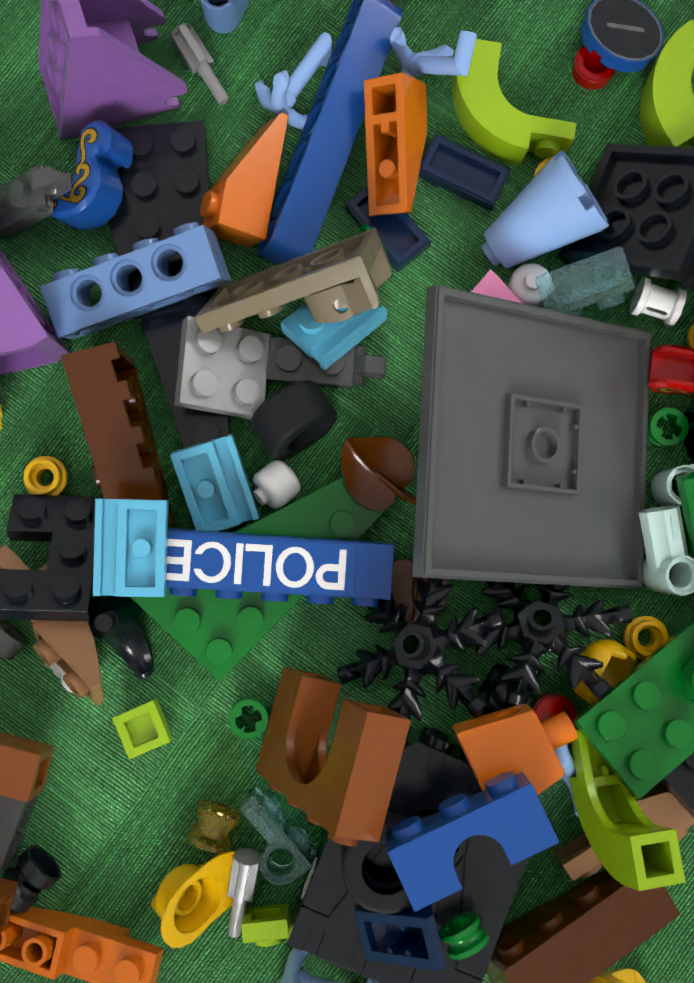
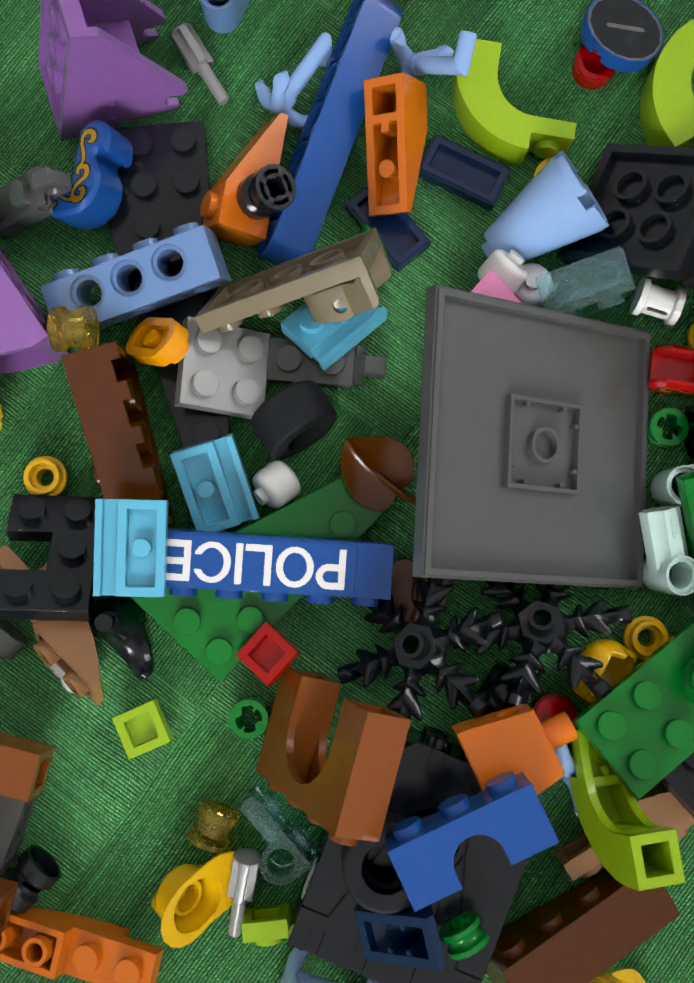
(72, 328): none -> clear yellow wheel
(158, 342): none -> light orange plate
(266, 192): none -> black wheel
(268, 654): none -> red plate
(507, 267): none -> white piece

